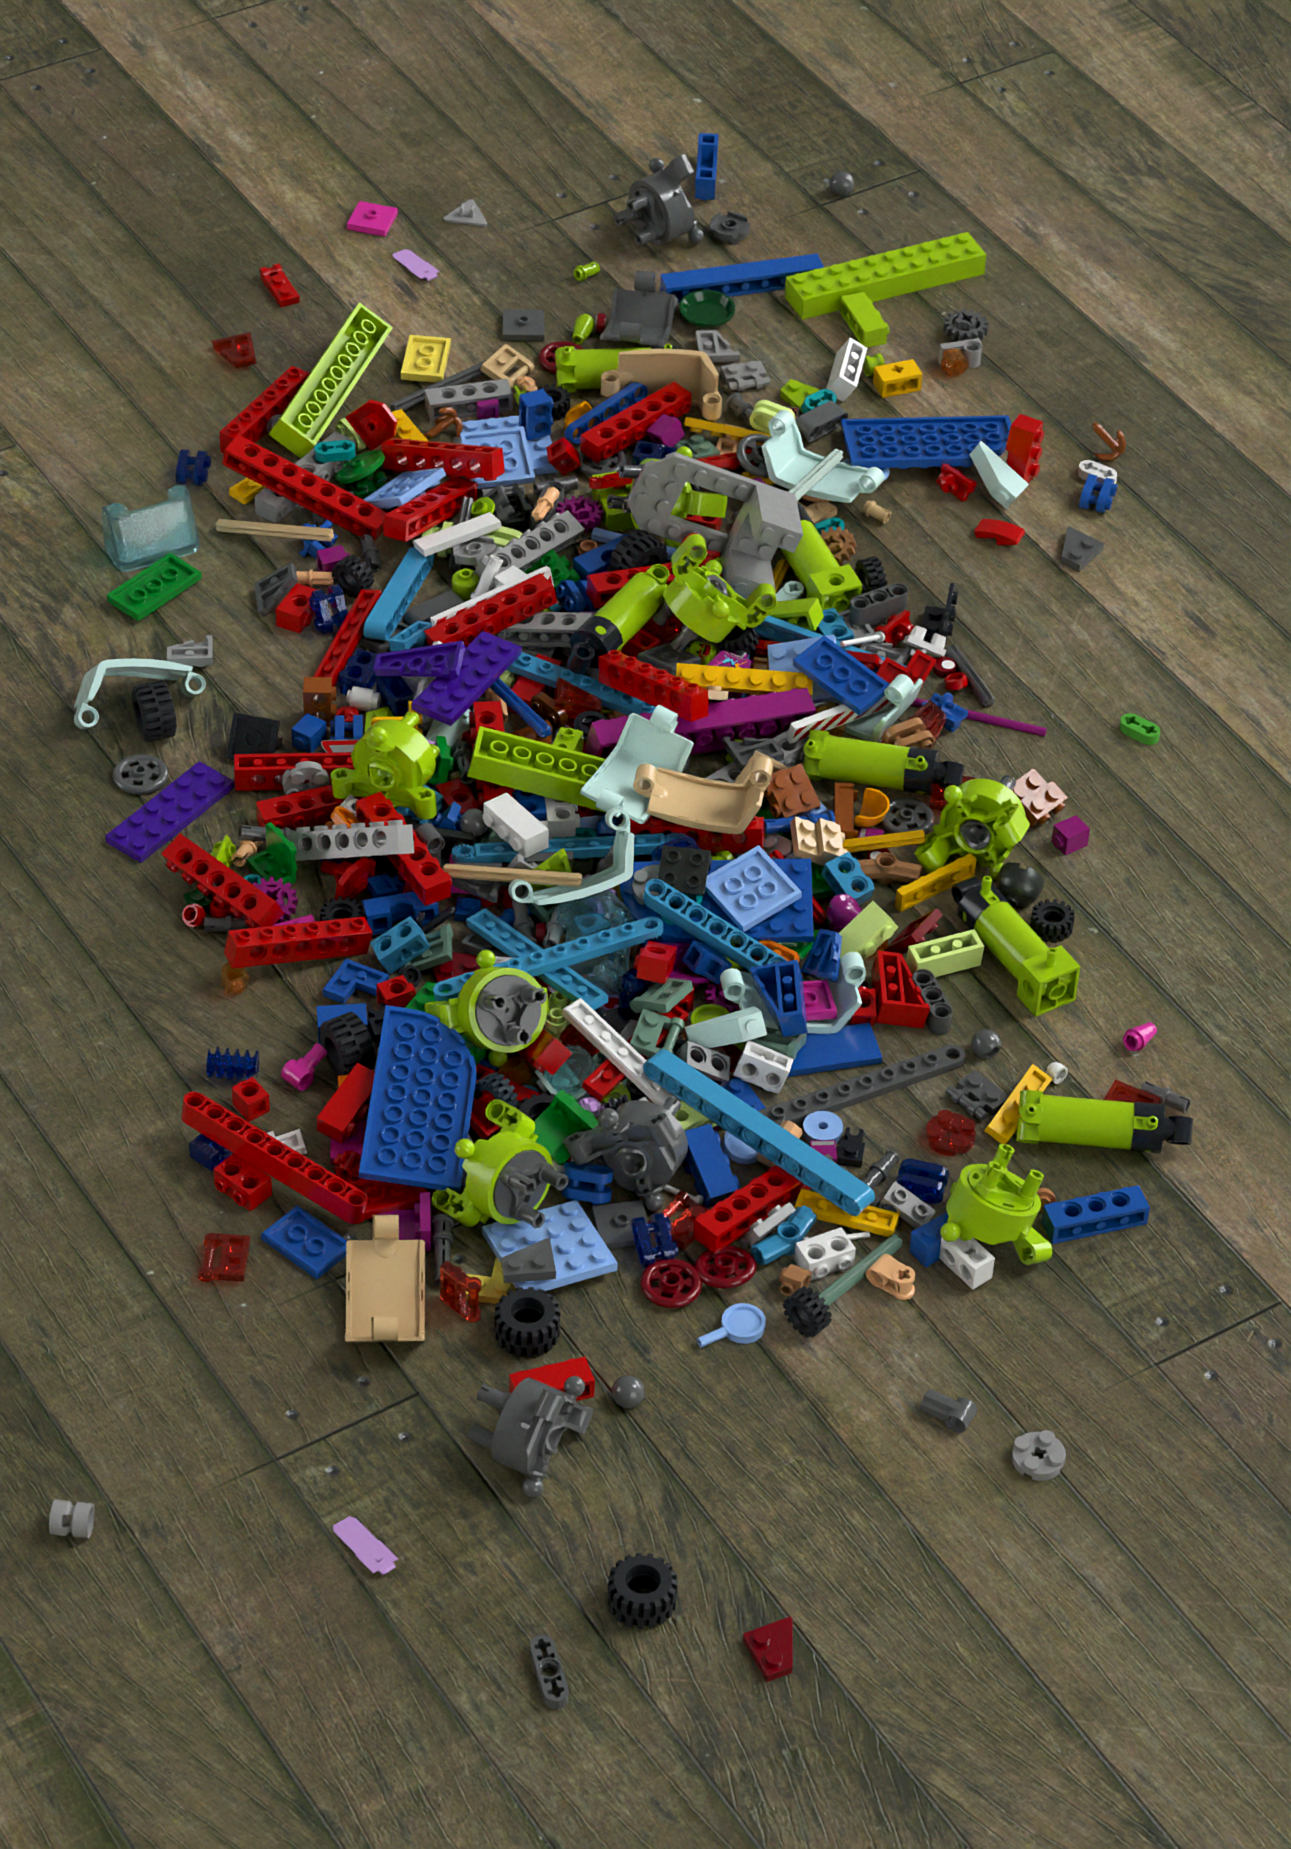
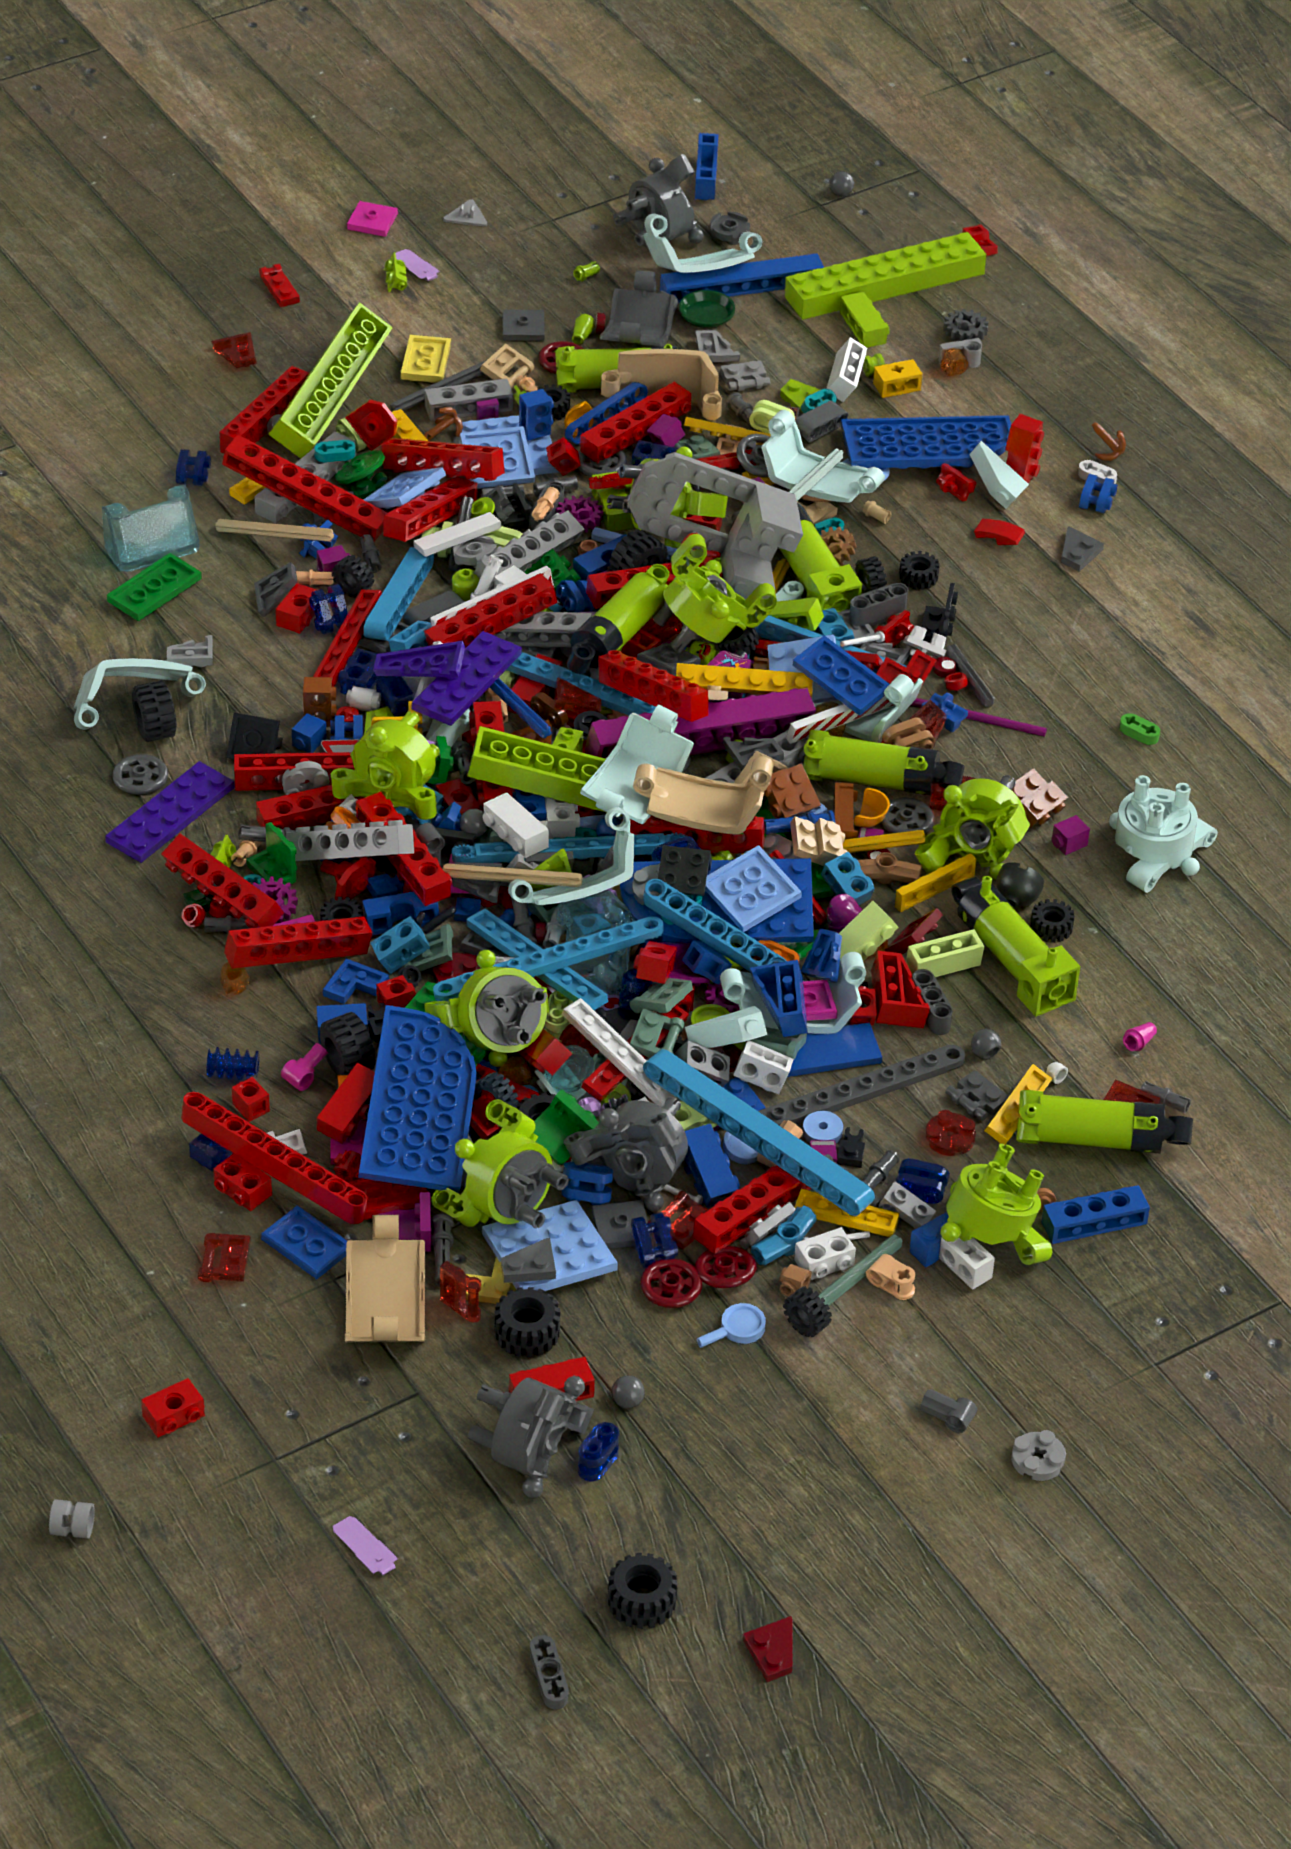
(173, 1407): none -> red brick
(395, 273): none -> lime hinge
(598, 1451): none -> clear blue brick
(665, 256): none -> light aqua panel
(912, 563): none -> black tyre
(981, 236): none -> red slope
(1160, 831): none -> light aqua piece

